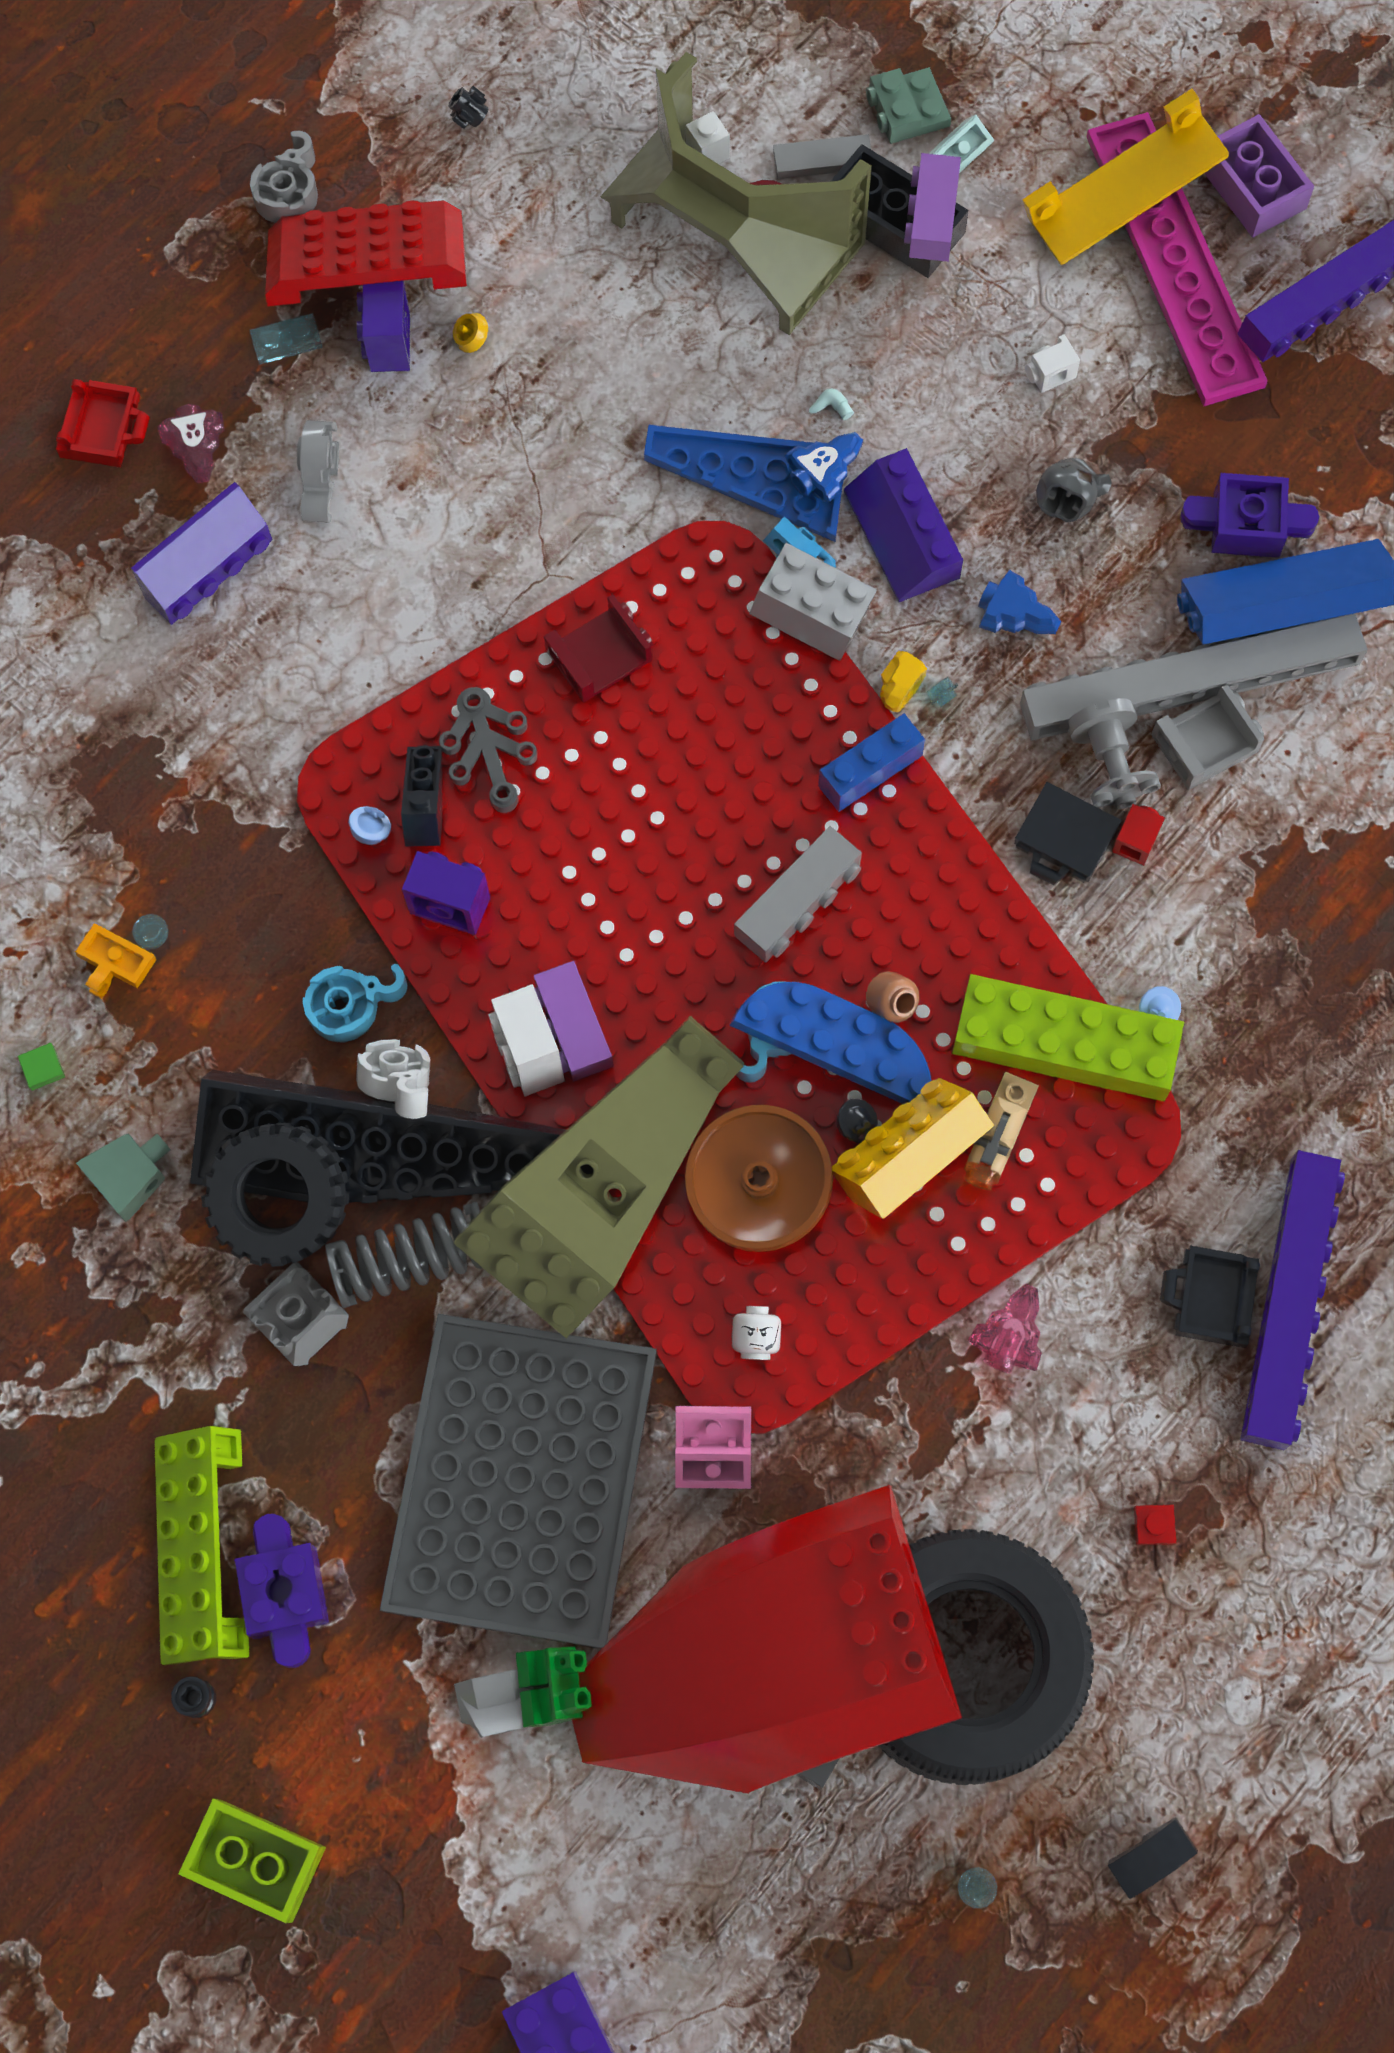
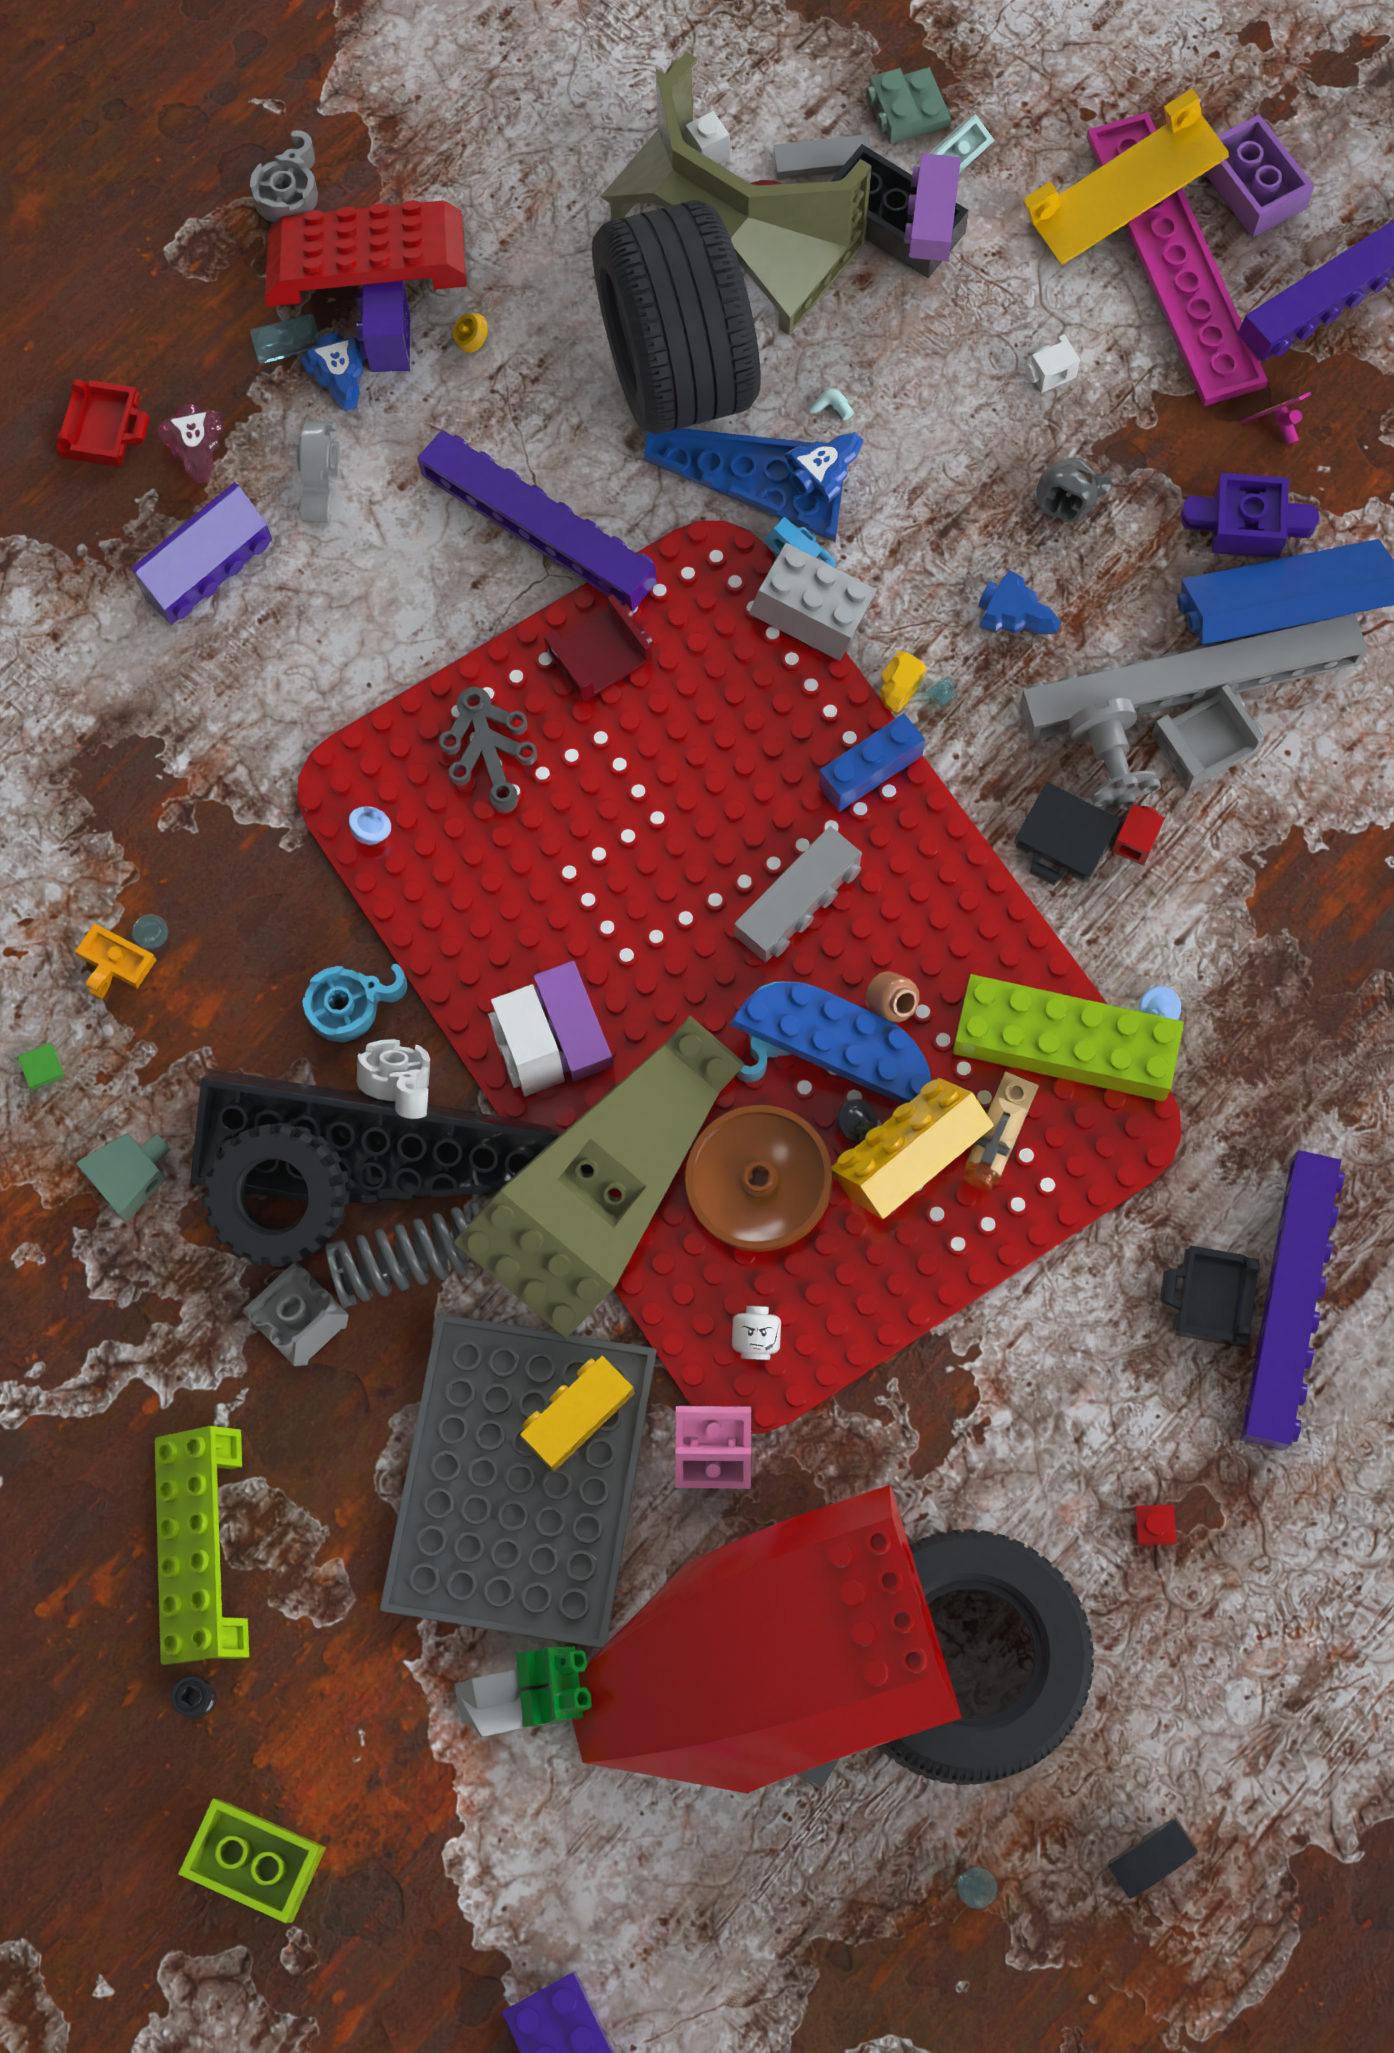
(281, 1591): dark purple brick -> none
(336, 366): none -> blue rock
(422, 796): black slope -> none
(446, 891): dark purple brick -> none
(468, 107): black gear -> none
(537, 519): none -> dark purple brick
(576, 1412): none -> yellow brick
(677, 316): none -> black tyre
(904, 526): dark purple slope -> none
(1011, 1333): clear pink rock -> none
(1284, 418): none -> dark pink shield

